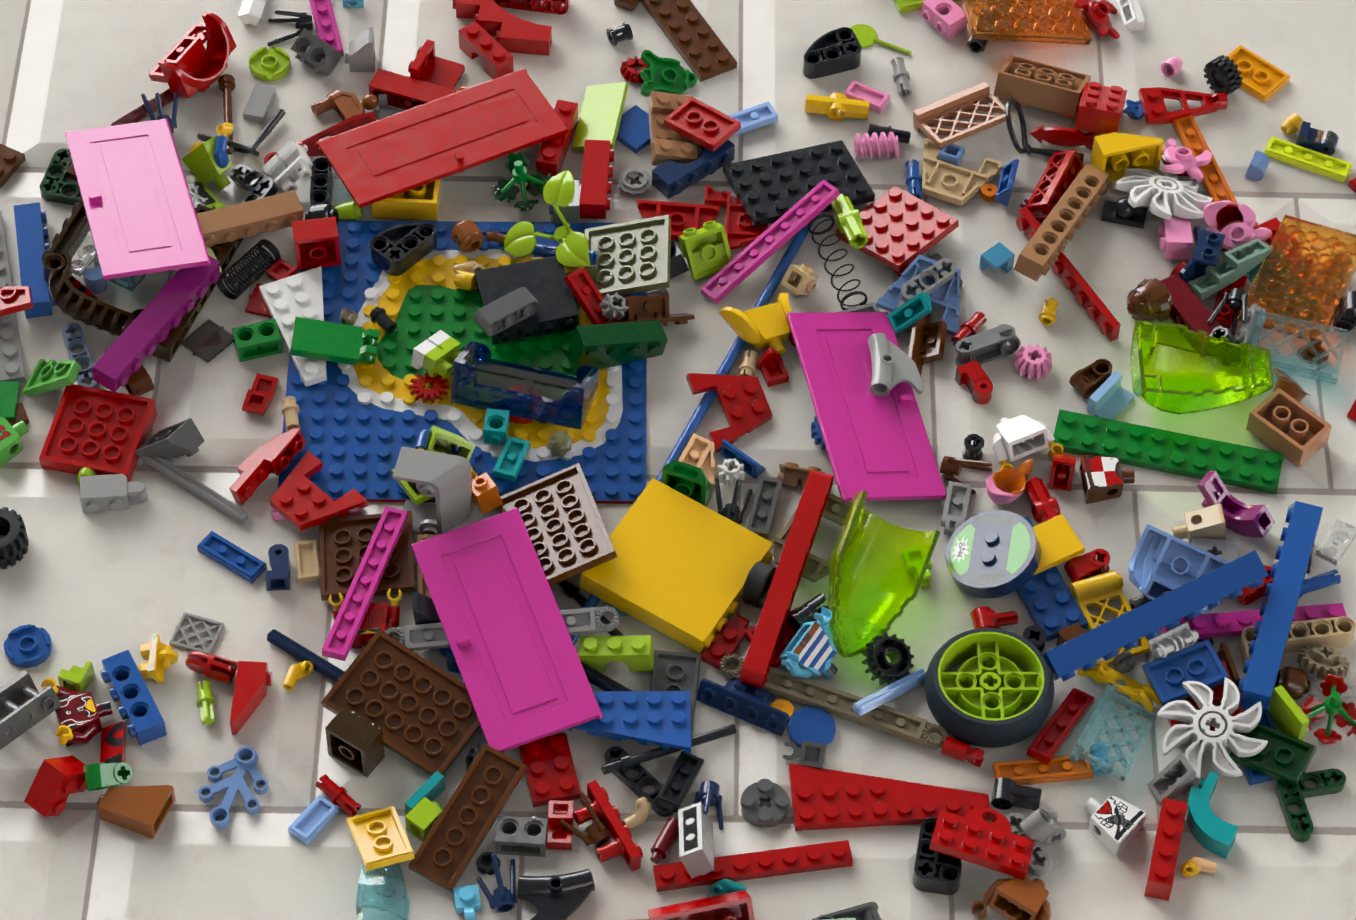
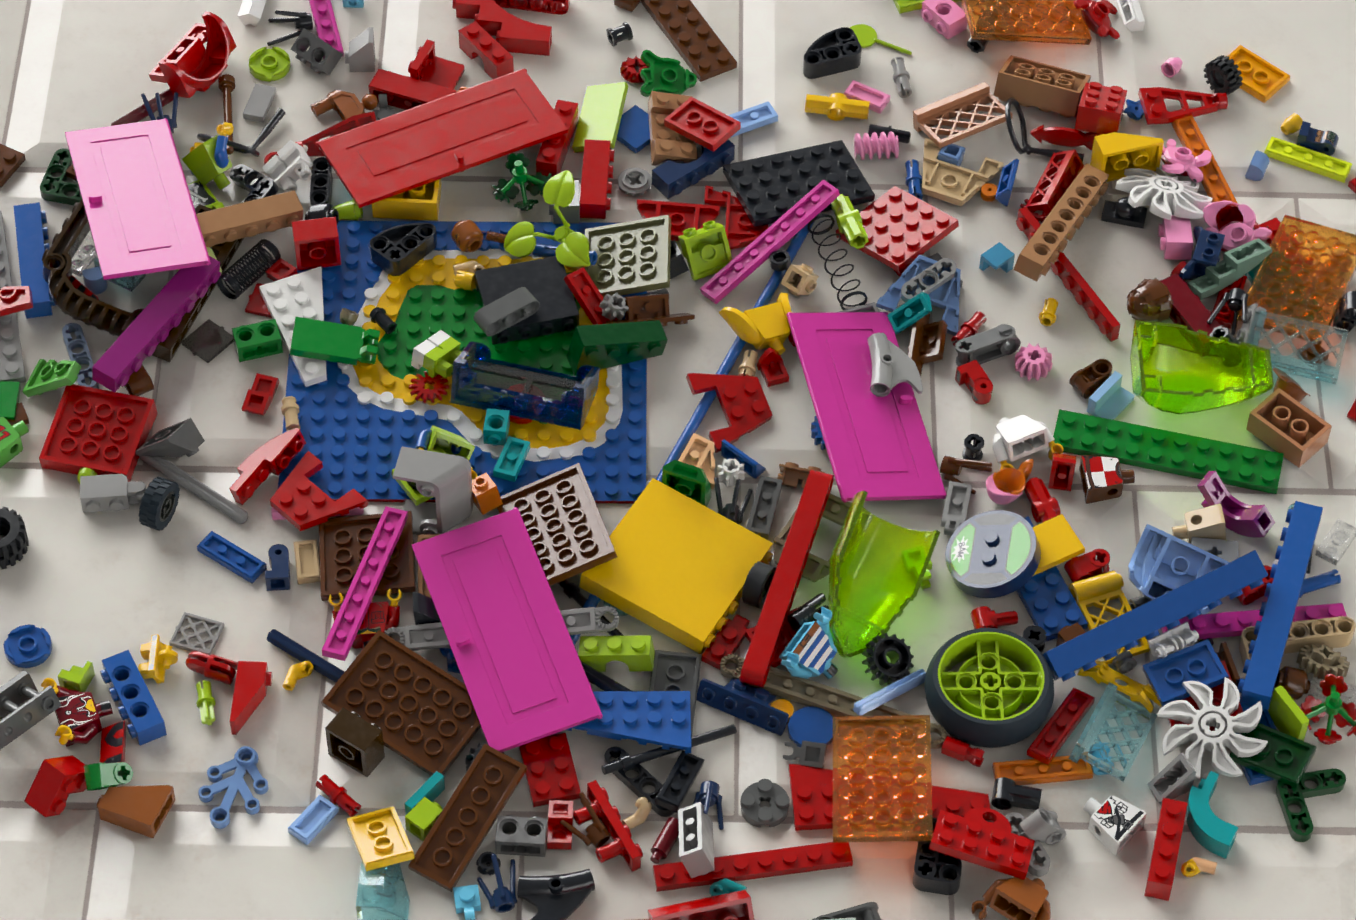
(159, 503): none -> black wheel
(559, 443): olive piece -> none
(780, 260): none -> black tile
(882, 779): none -> clear orange plate

